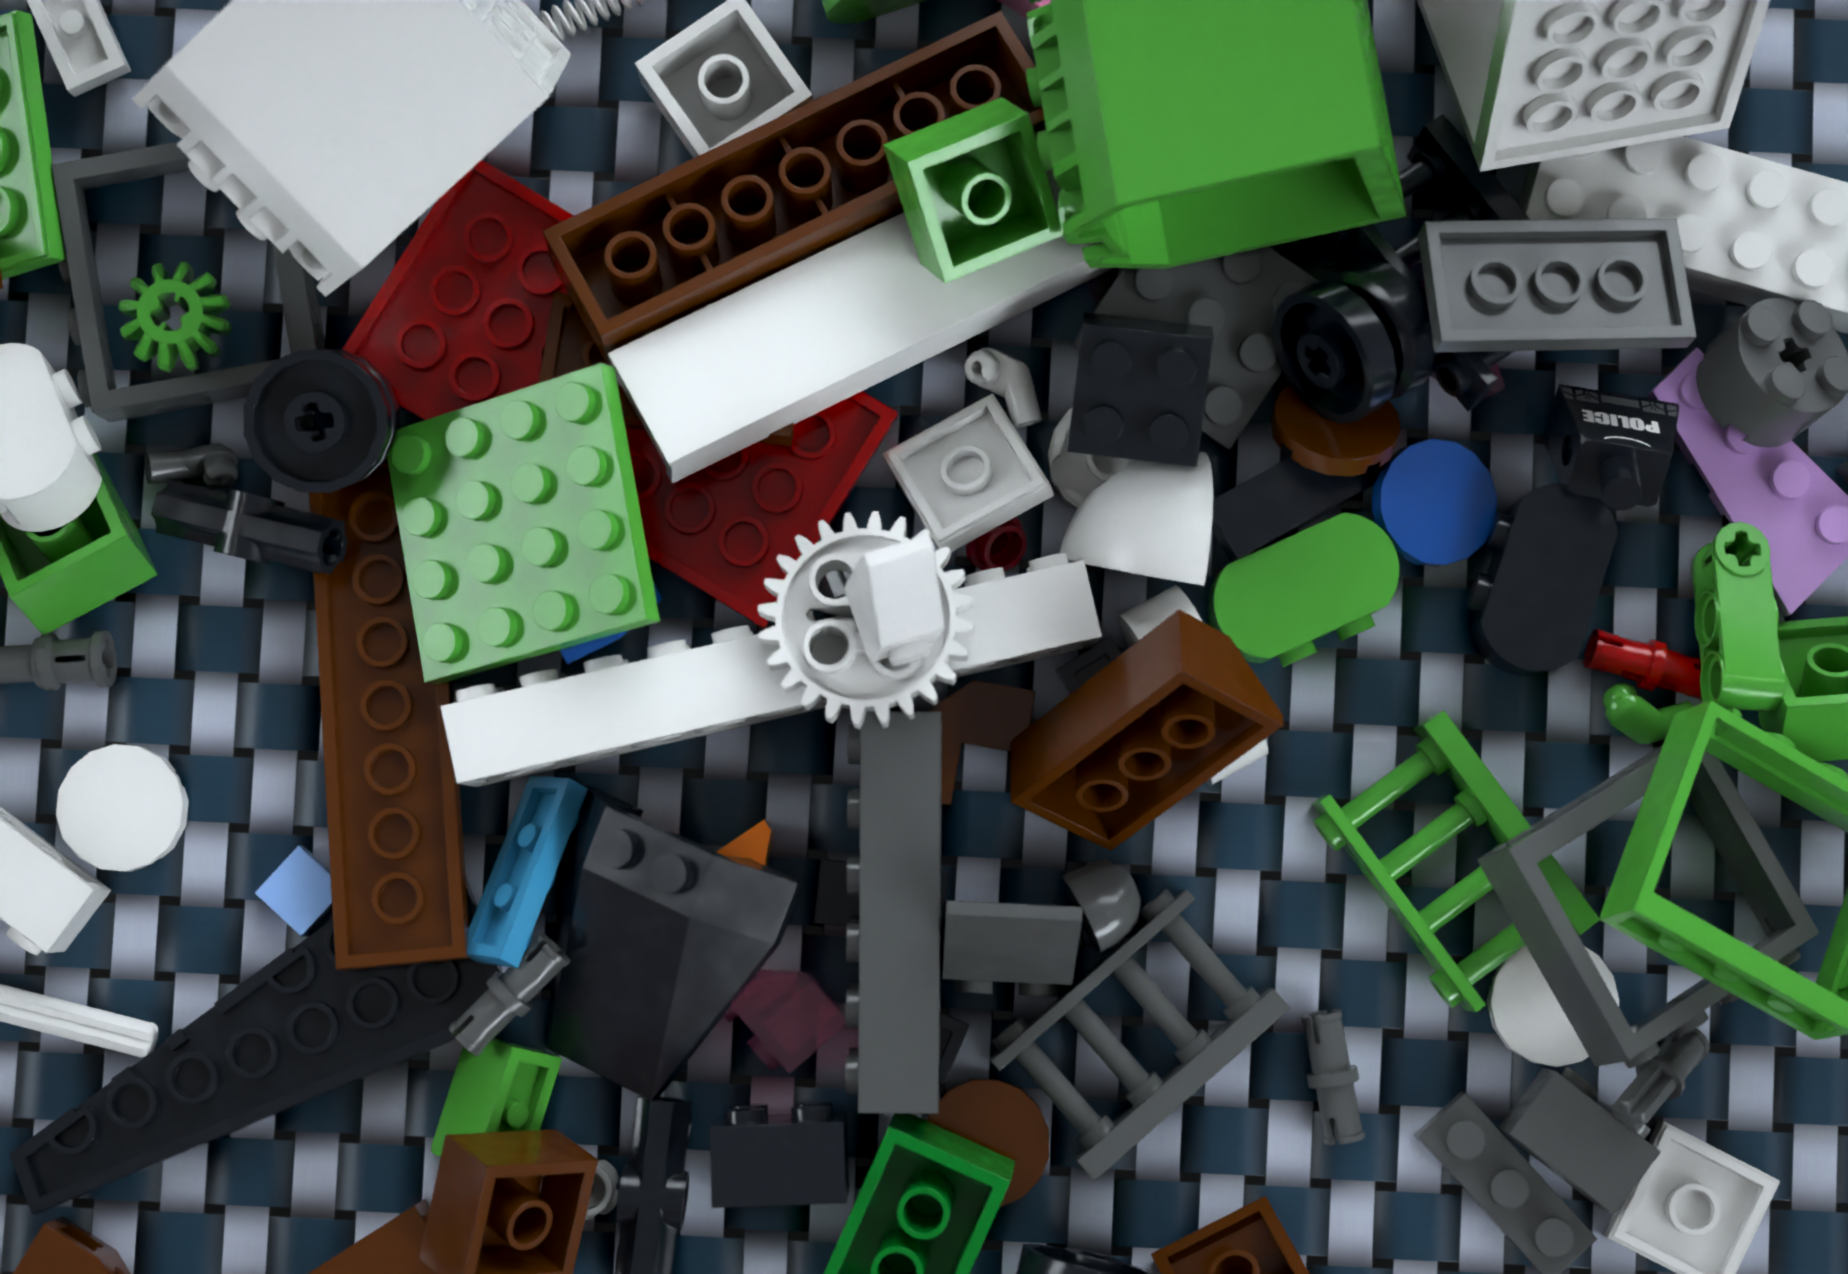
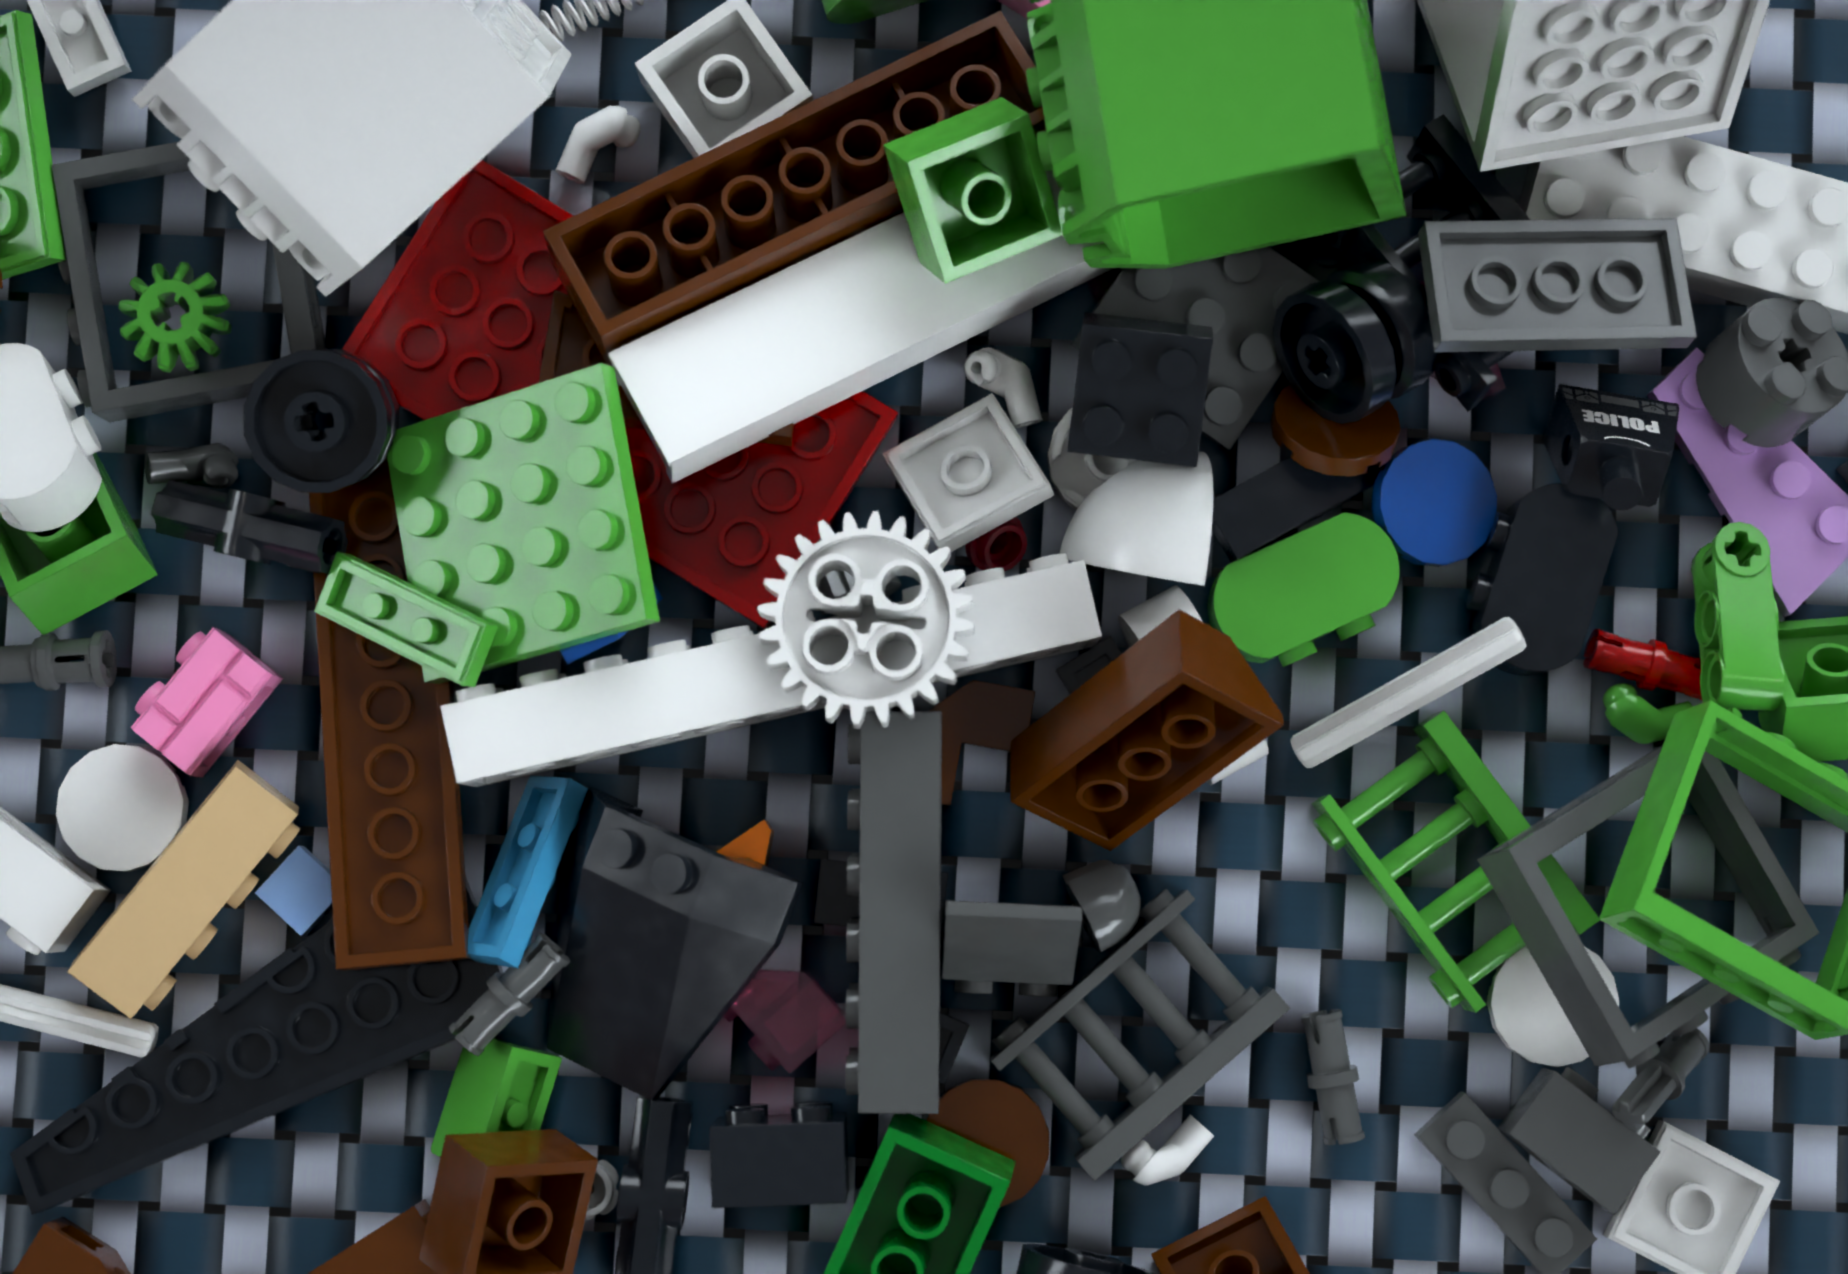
(185, 889): none -> tan brick
(204, 701): none -> bright pink brick
(406, 619): none -> bright green tile
(592, 134): none -> white arm
(897, 601): white slope -> none
(1172, 1158): none -> white arm
(1408, 692): none -> white axle

